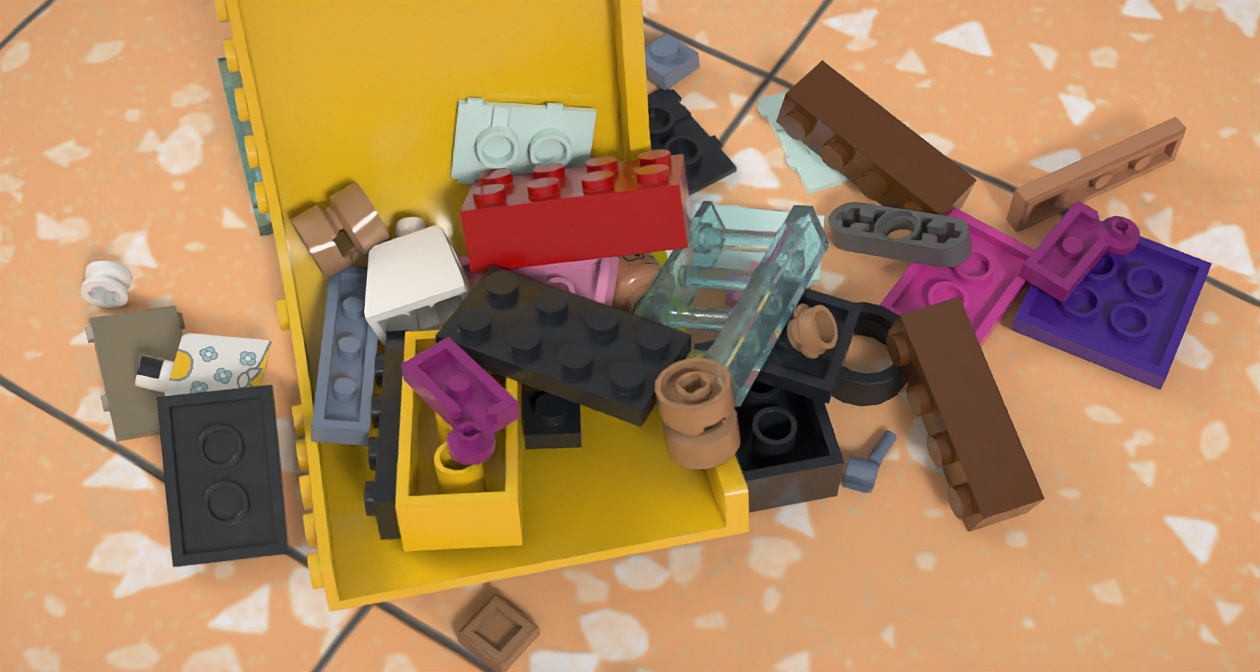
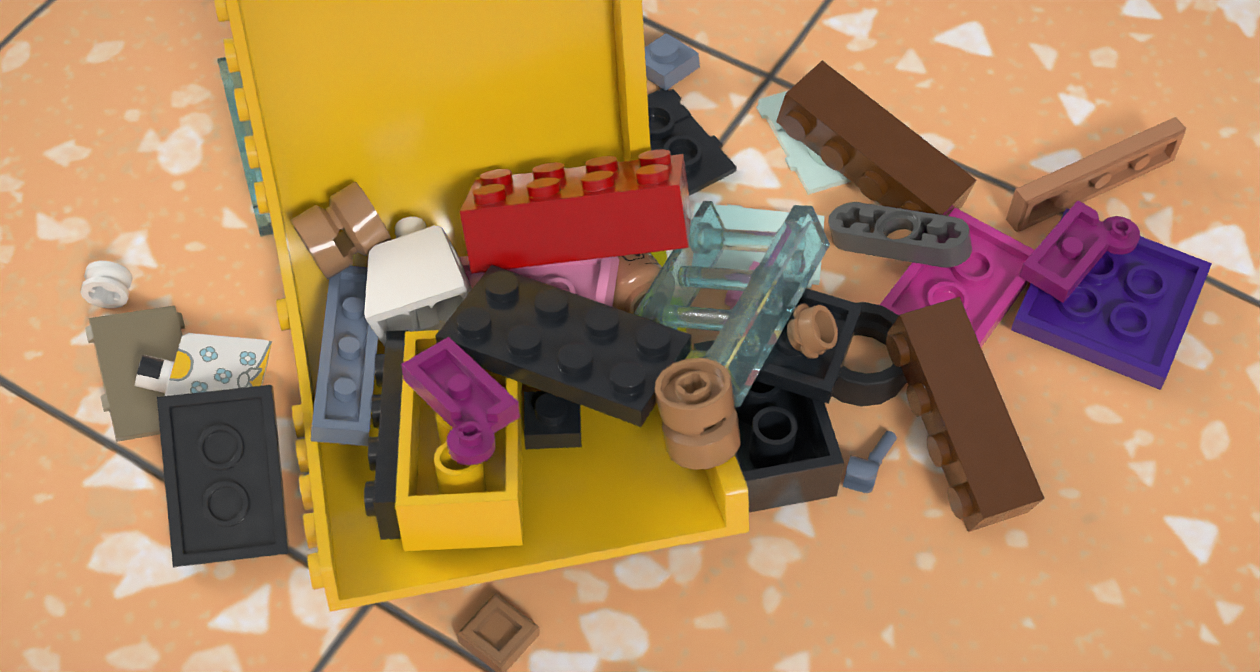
(518, 137): light aqua piece -> none

